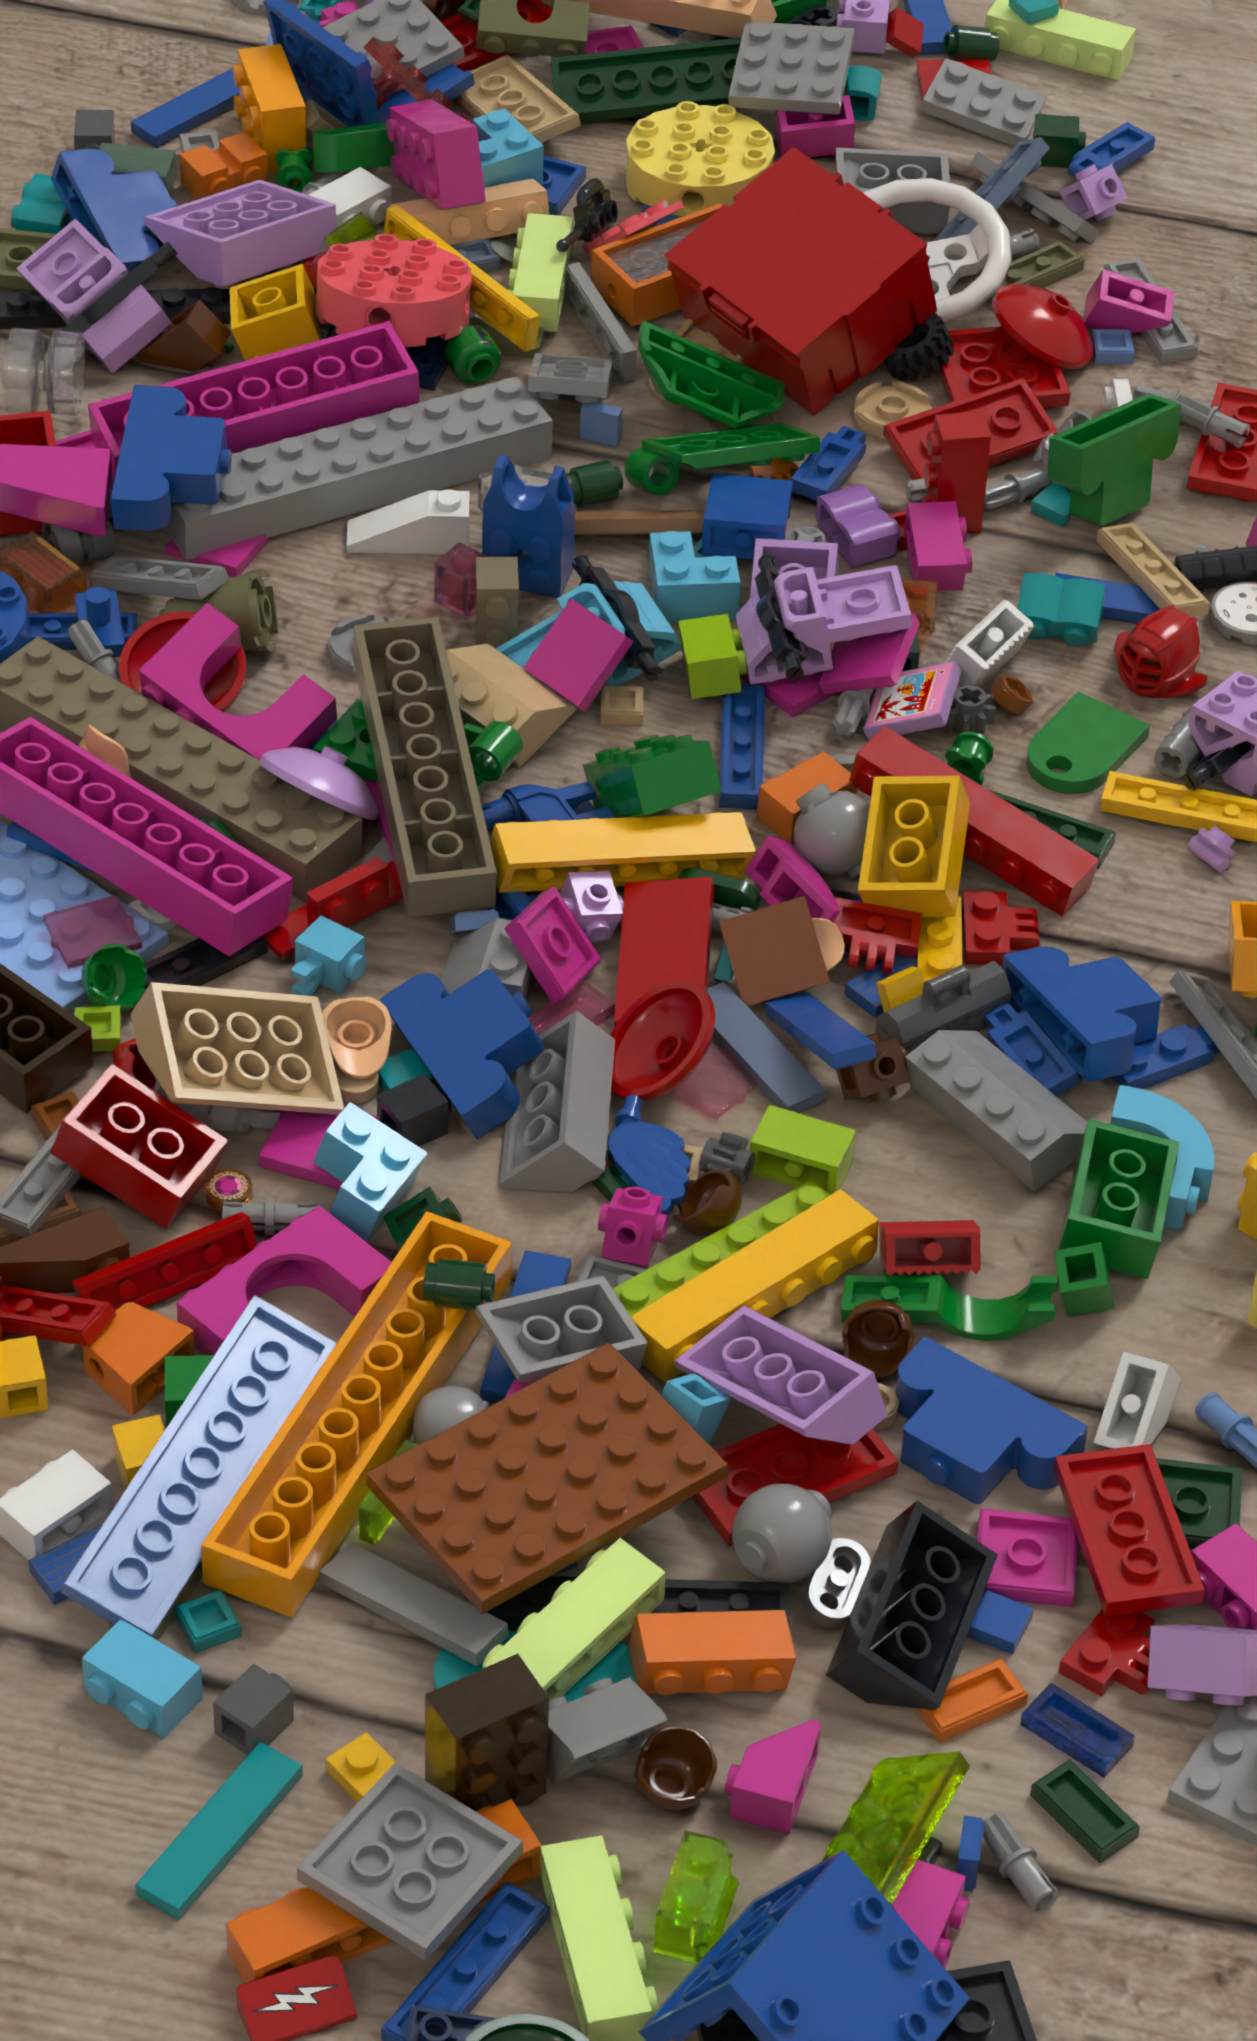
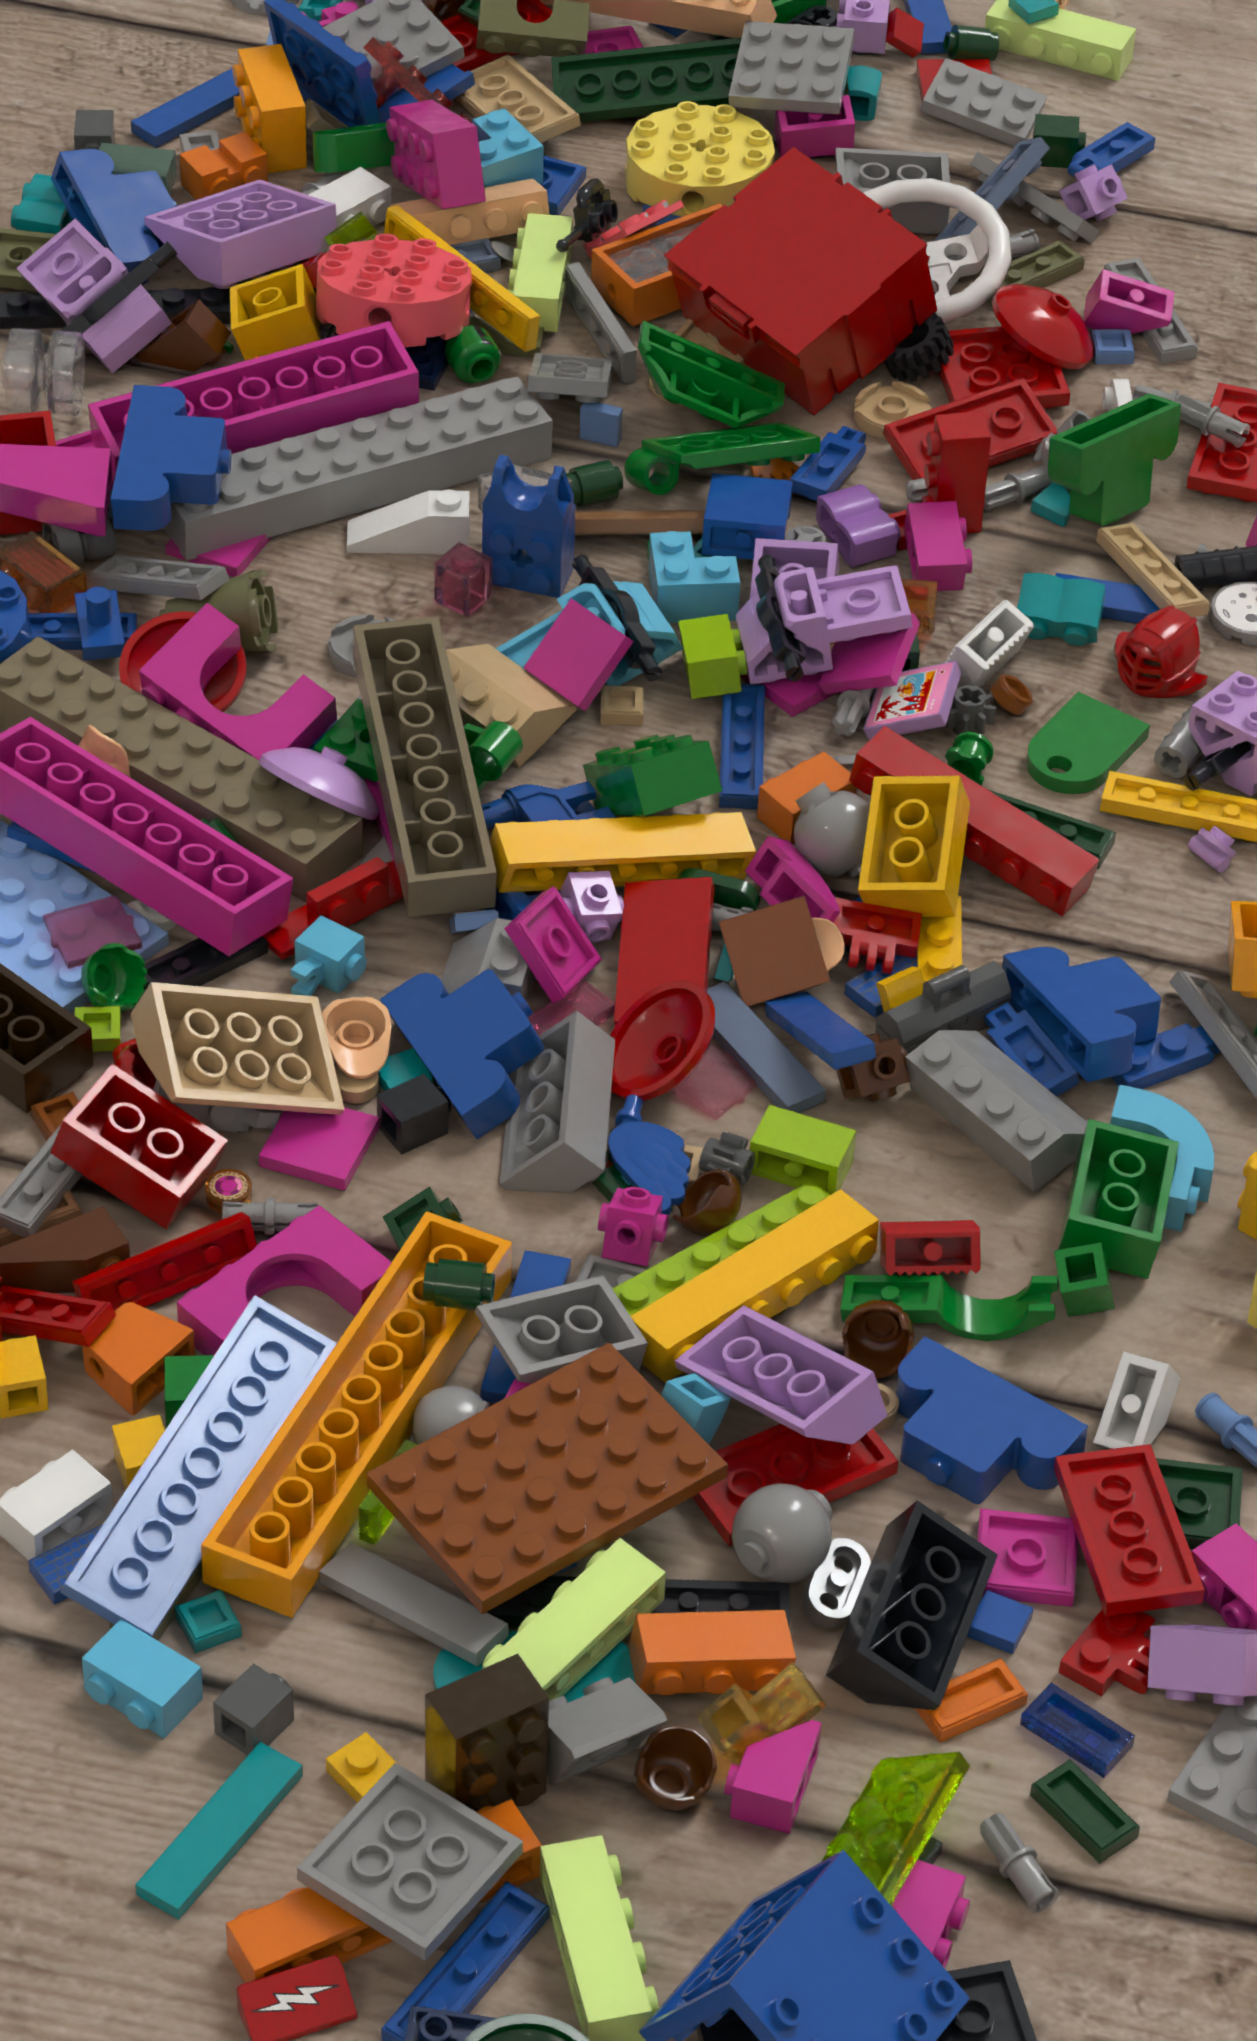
(92, 649): light grey axle -> none
(294, 168): green brick -> none
(372, 1163): medium azure brick -> none
(496, 600): dark tan brick -> none
(695, 1898): clear neon green window -> none
(744, 1719): none -> clear yellow brick
(970, 1850): blue tile -> none
(995, 928): red hinge -> none

